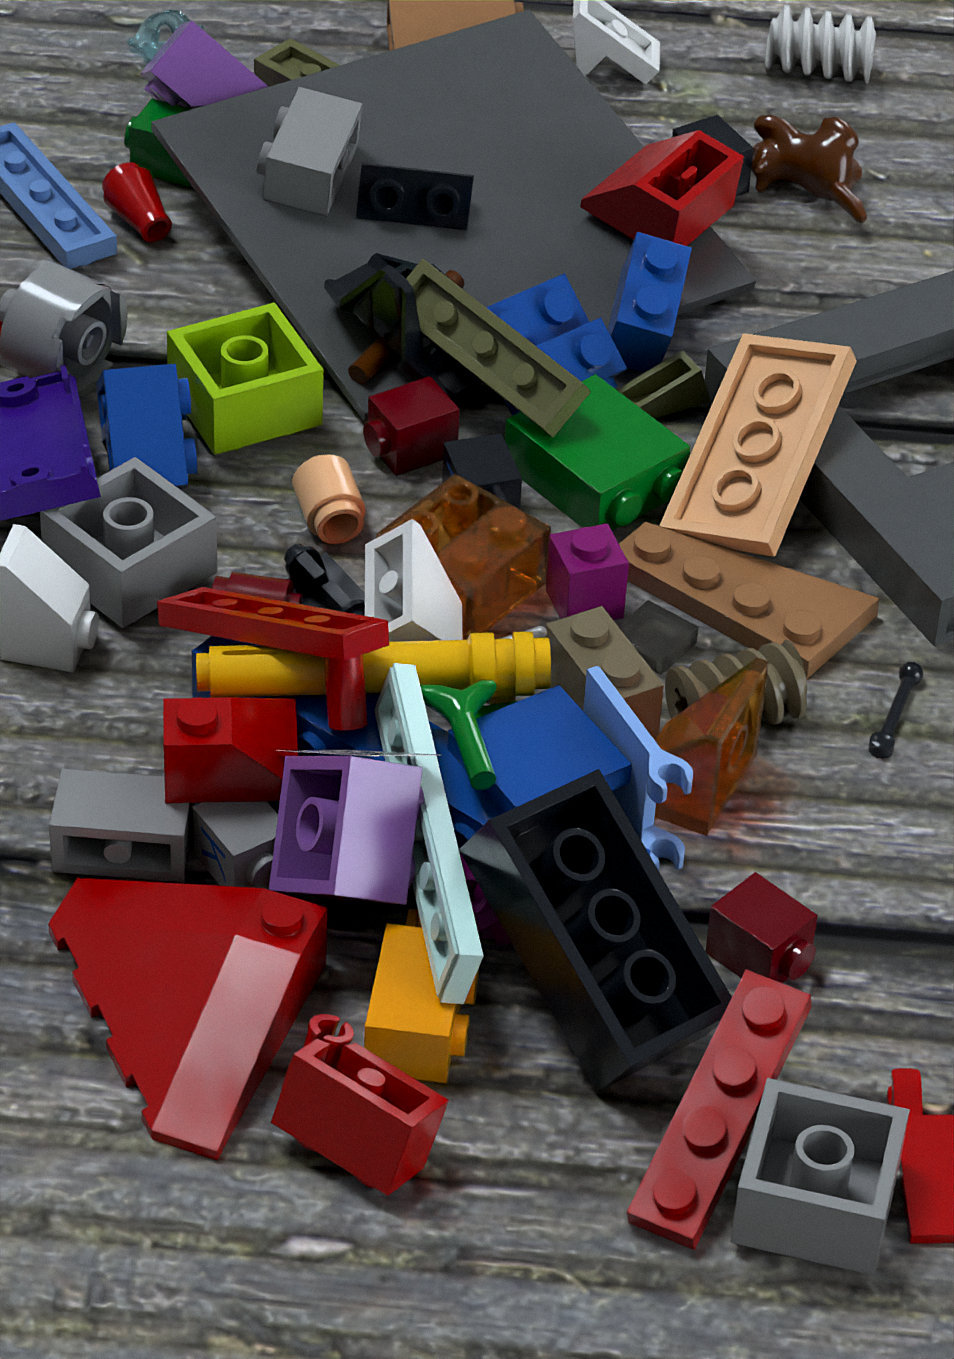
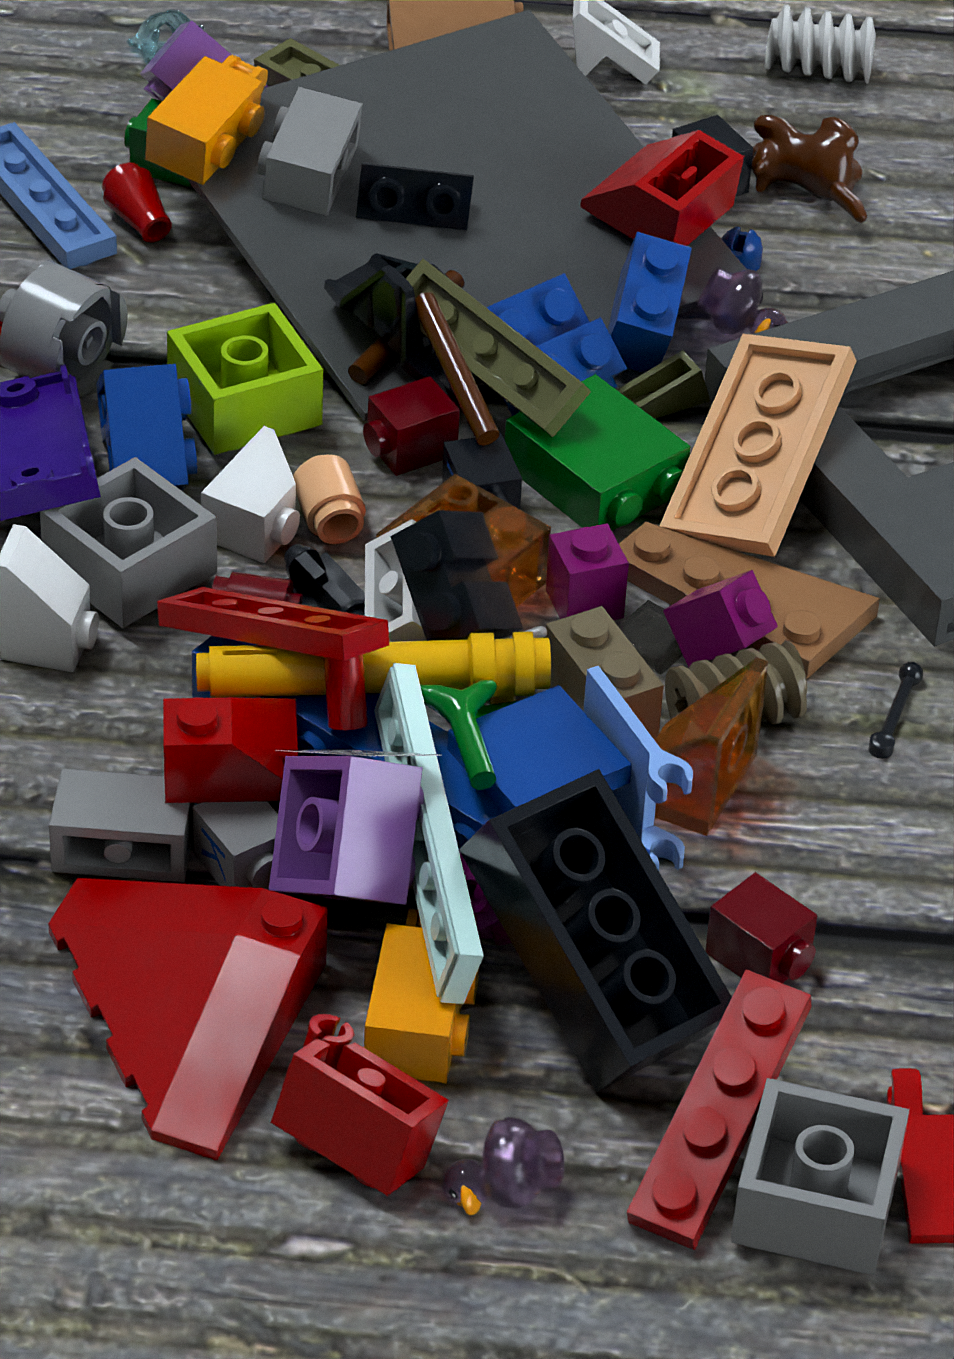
(206, 117): none -> light orange brick
(254, 499): none -> white slope
(449, 577): none -> black brick
(456, 369): none -> reddish brown bar
(512, 1171): none -> clear purple animal
(720, 618): none -> magenta brick
(735, 302): none -> clear purple animal
(745, 246): none -> blue hinge

